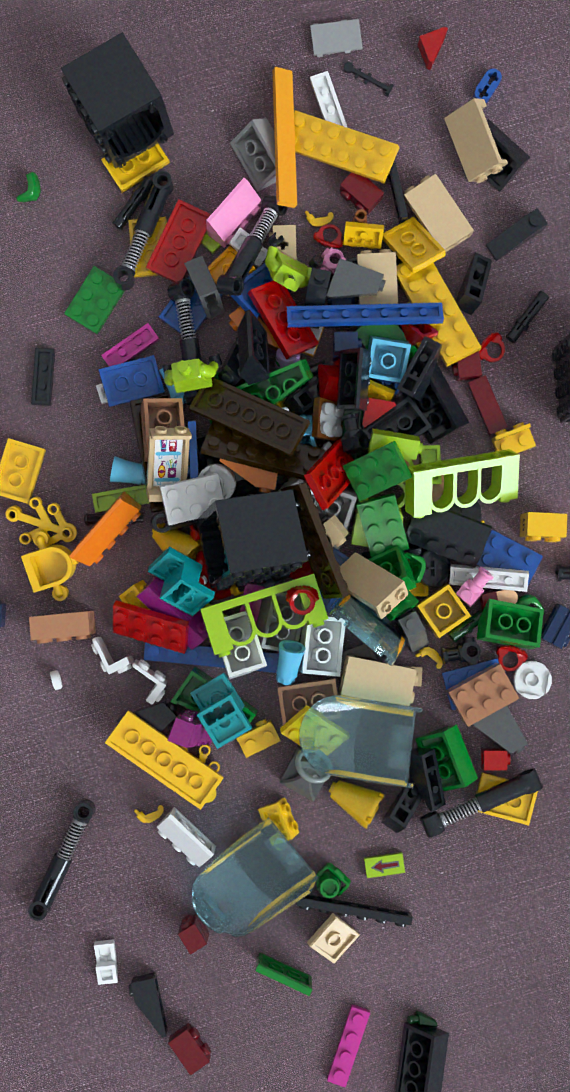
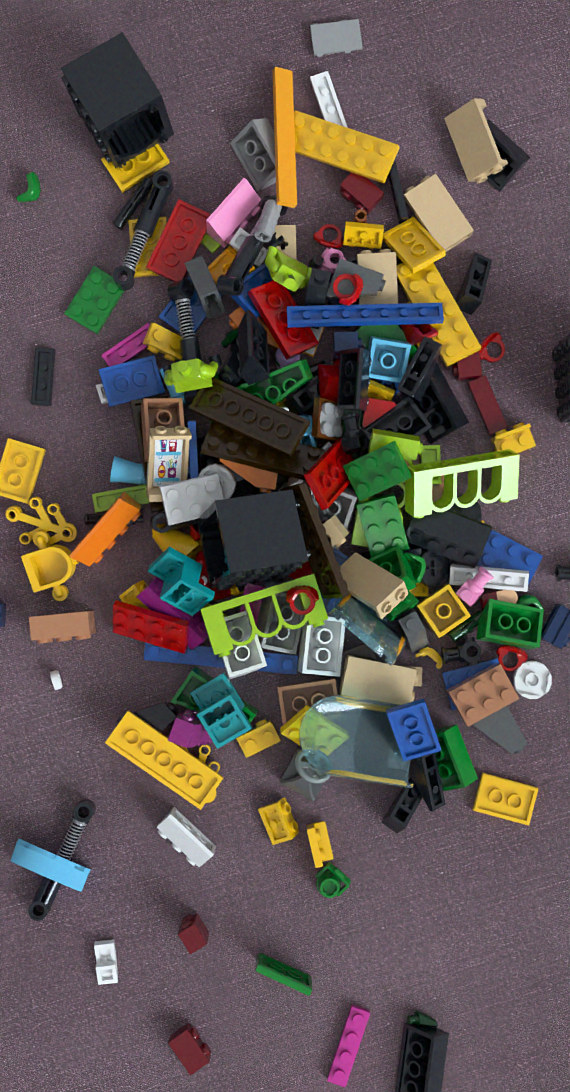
(50, 865): none -> medium azure windscreen
(107, 662): white bracket -> none
(148, 999): black slope -> none
(151, 816): yellow piece -> none
(159, 678): white bracket -> none
(163, 341): none -> yellow bracket
(230, 337): none -> dark green bar
(251, 882): clear light blue windscreen -> none
(268, 221): none -> light grey axle
(289, 661): medium azure plant -> none
(319, 221): yellow piece -> none
(319, 843): none -> yellow bracket
(333, 938): tan tile -> none
(348, 68): black piece -> none
(356, 801): yellow cone -> none
(357, 283): none -> red piece
(361, 911): black plate -> none
(384, 865): lime tile -> none
(413, 729): none -> blue plate
(430, 45): red slope -> none
(484, 85): blue beam -> none
(494, 759): red brick -> none
(514, 333): black pin -> none
(517, 234): black slope -> none
(524, 783): black piece -> none
(543, 525): yellow brick -> none

